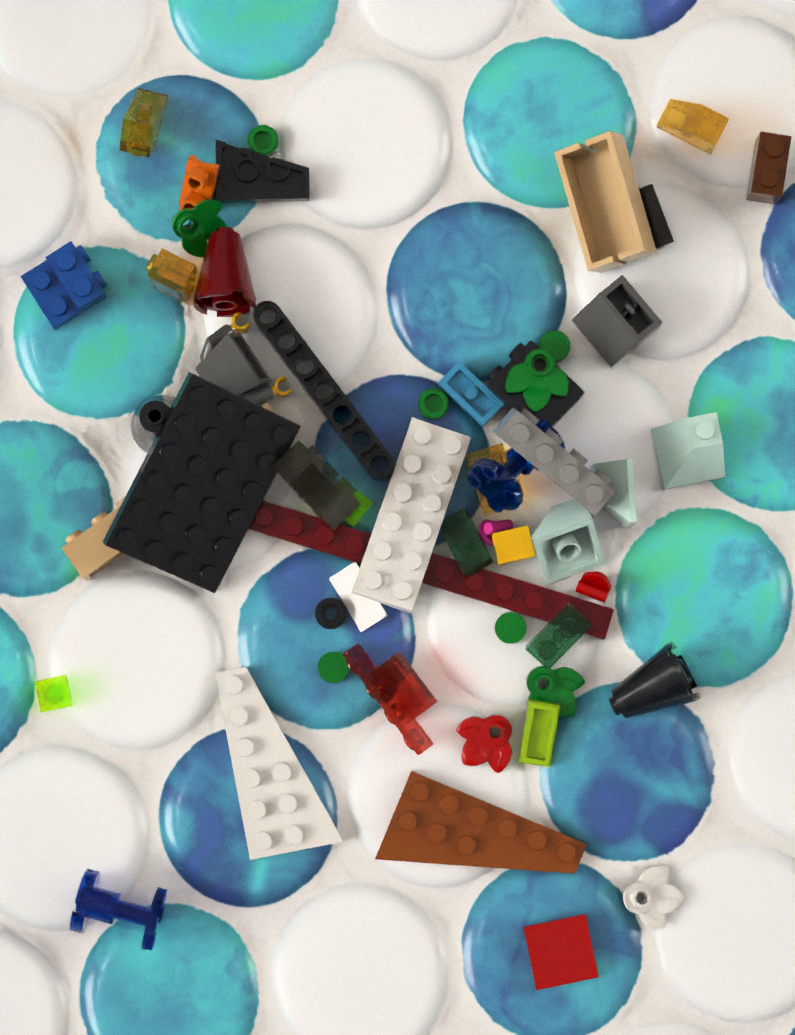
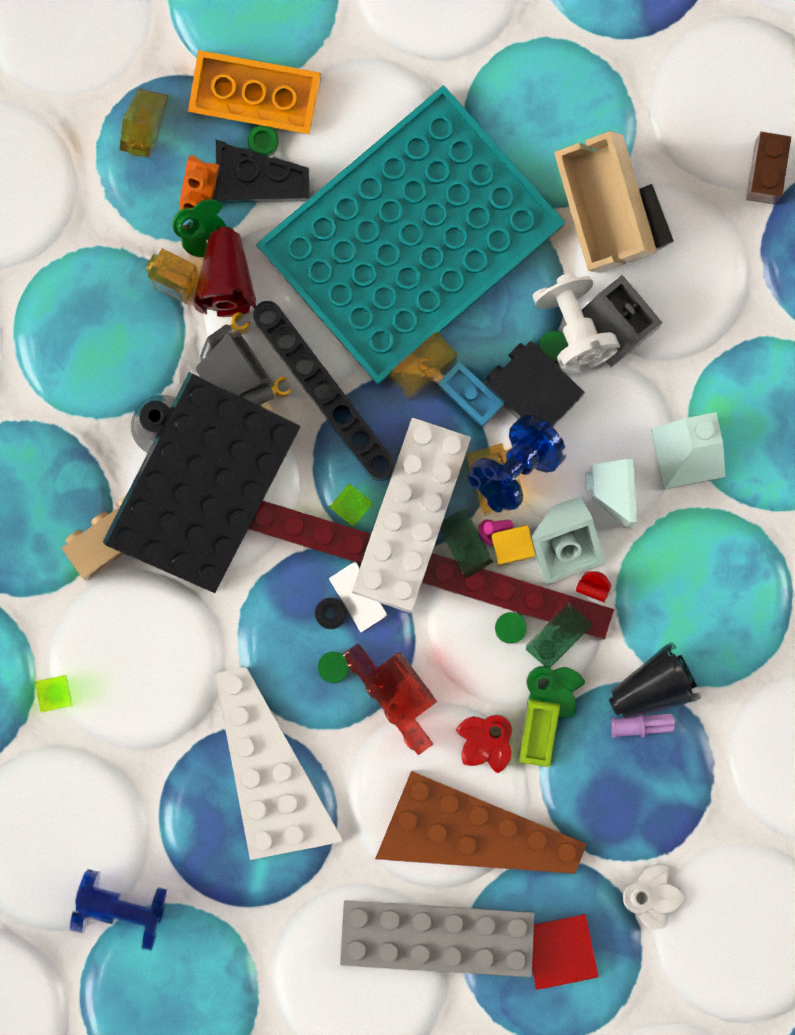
(65, 284): blue plate -> none
(254, 92): none -> light orange slope
(317, 484): clear smoke brick -> none
(410, 234): none -> teal plate
(423, 365): none -> clear yellow brick
(433, 403): green tile -> none
(437, 938): none -> light grey plate
(537, 384): green plate -> none
(555, 462): light grey brick -> none
(580, 333): none -> white piece
(642, 725): none -> lavender axle
(693, 124): clear yellow slope -> none

